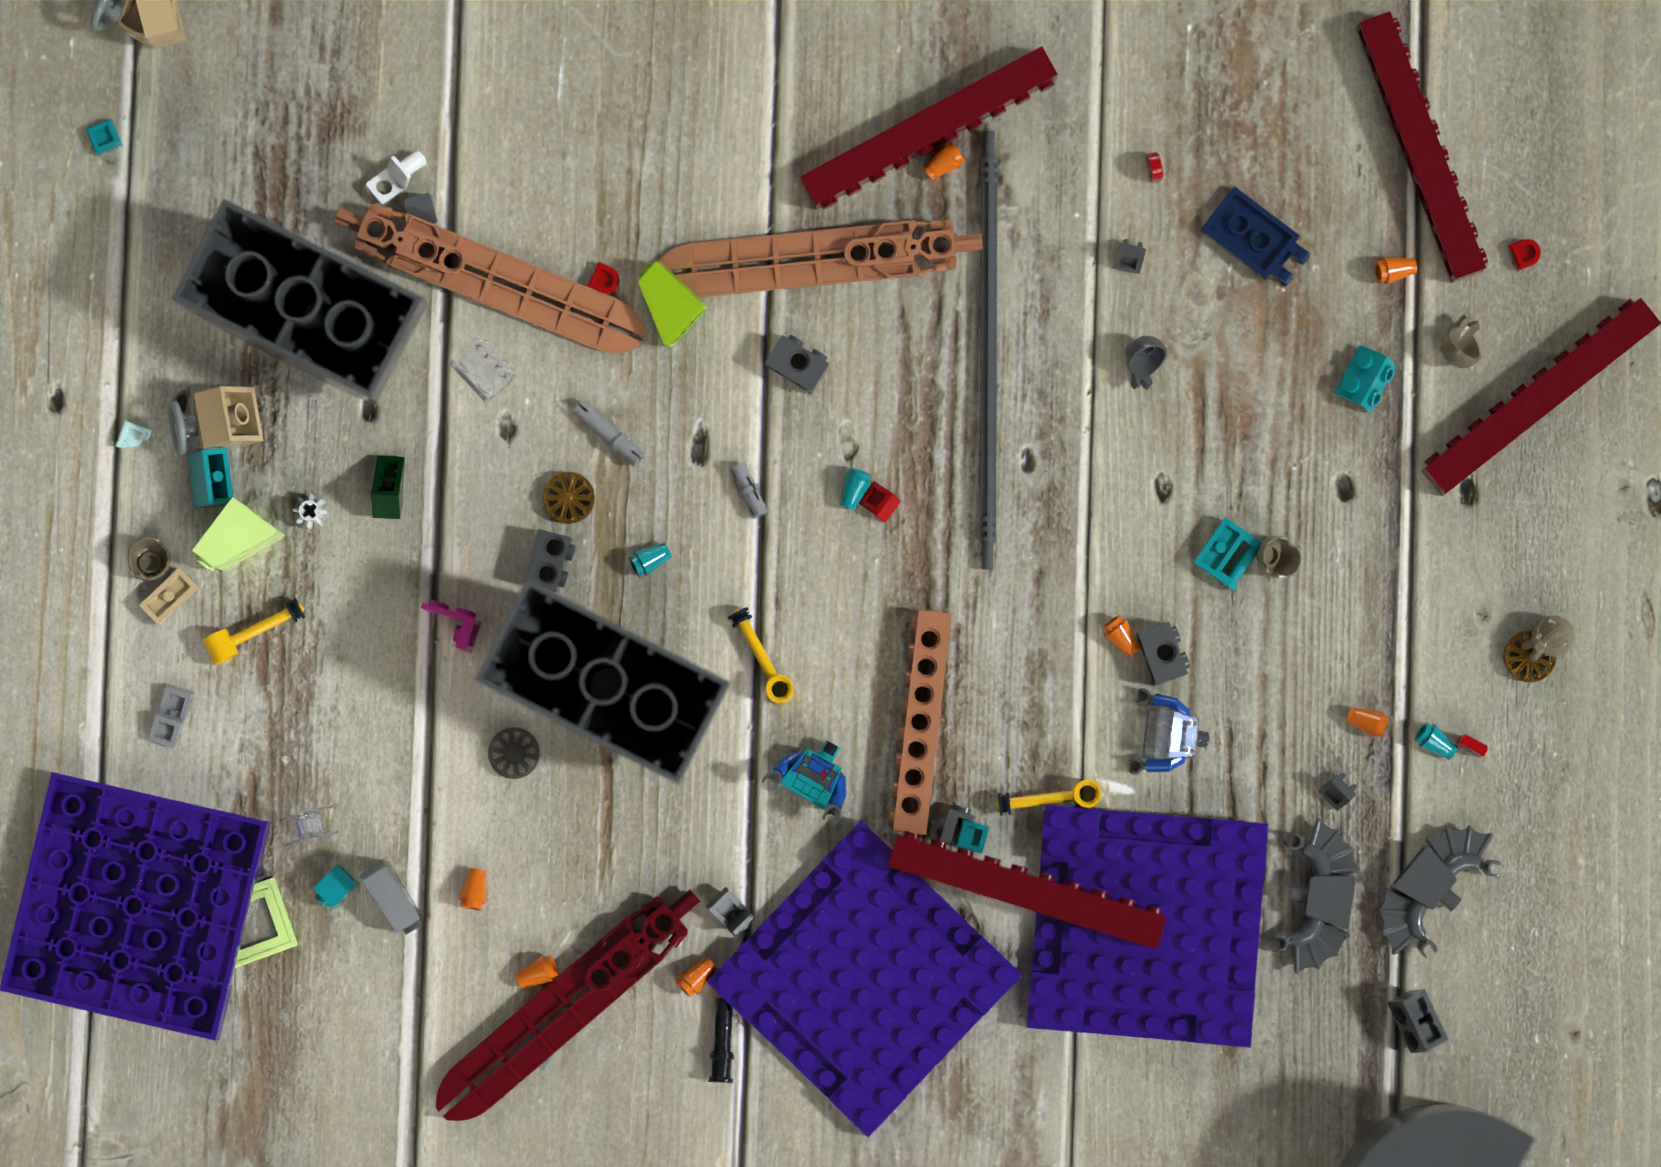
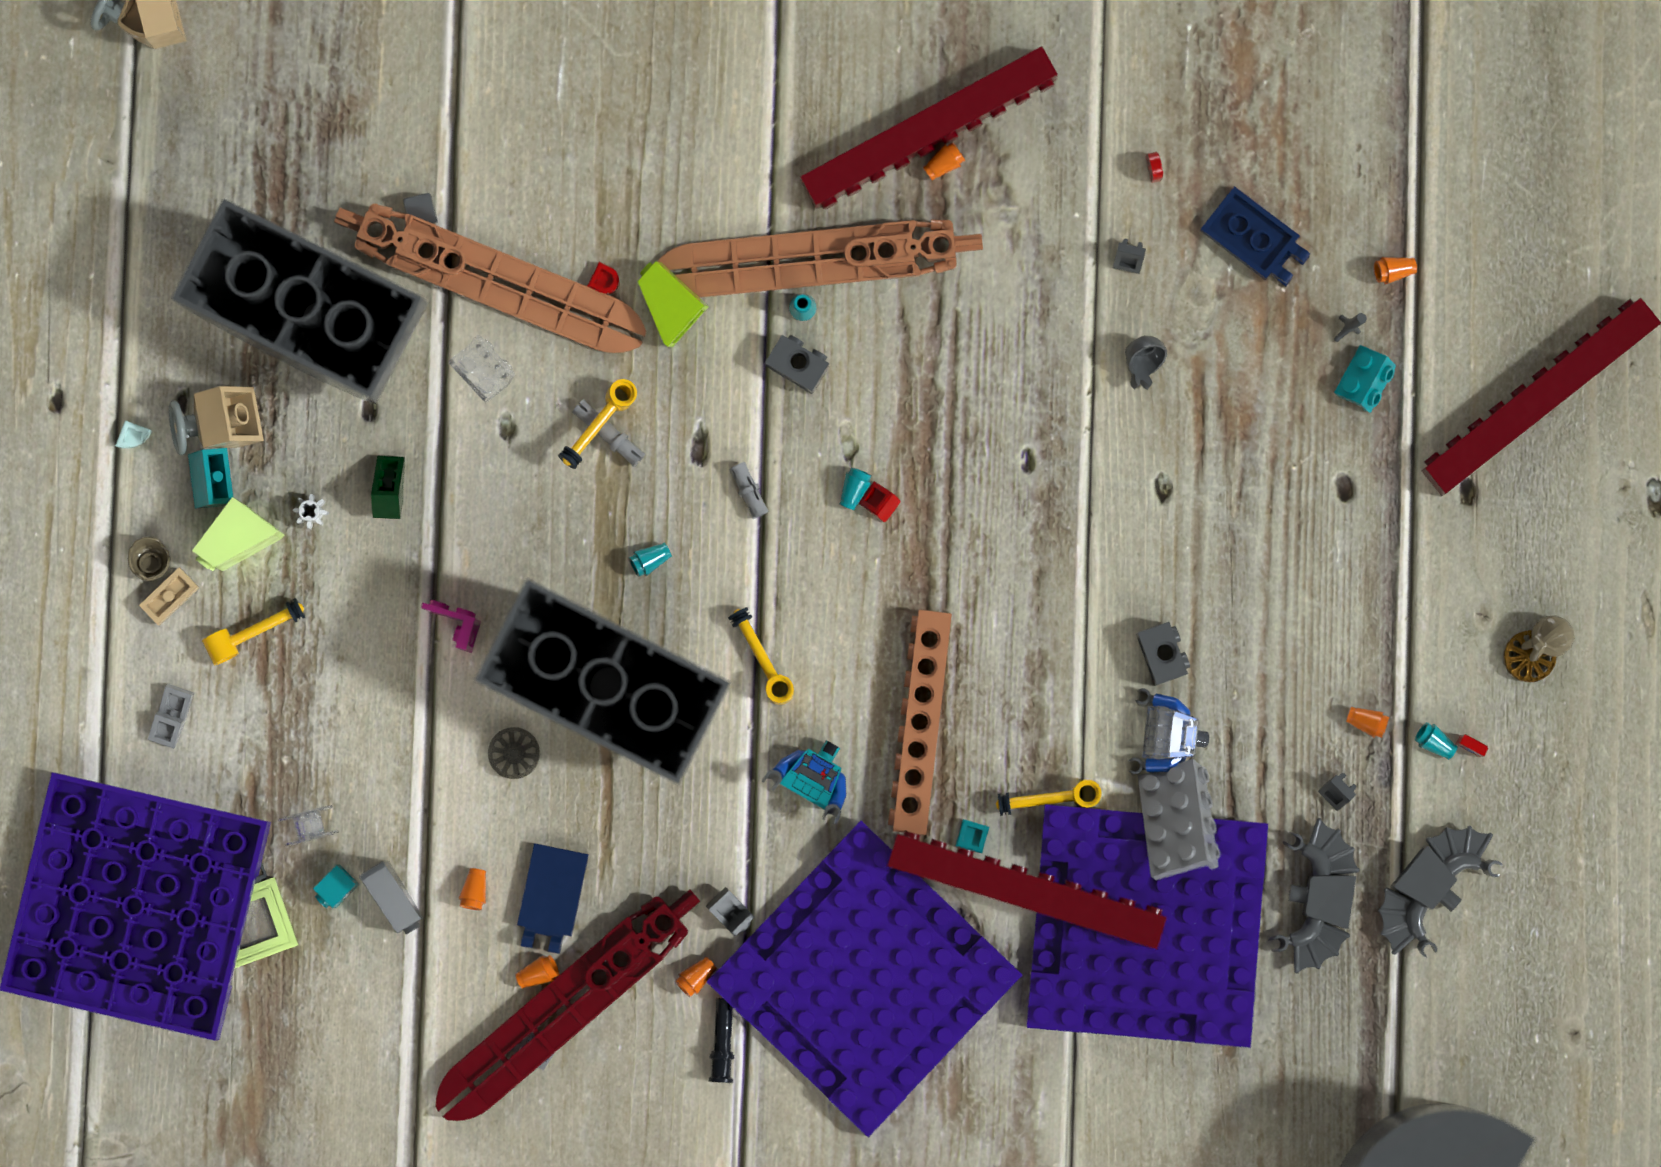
(104, 137): teal tile -> none
(397, 175): white bracket -> none
(542, 559): dark grey brick -> none
(552, 895): none -> dark blue tile
(568, 497): pearl gold wheel -> none
(571, 456): none -> yellow piece
(805, 313): none -> teal cone
(947, 826): dark grey bracket -> none
(988, 350): dark grey axle -> none
(1121, 635): orange cone -> none
(1178, 820): none -> light grey bracket
(1220, 550): teal plate -> none
(1279, 557): dark tan hair -> none
(1350, 325): none -> dark grey bar
(1417, 1021): dark grey brick -> none
(1421, 146): dark red brick -> none
(1460, 345): dark tan piece -> none
(1525, 253): red tile -> none

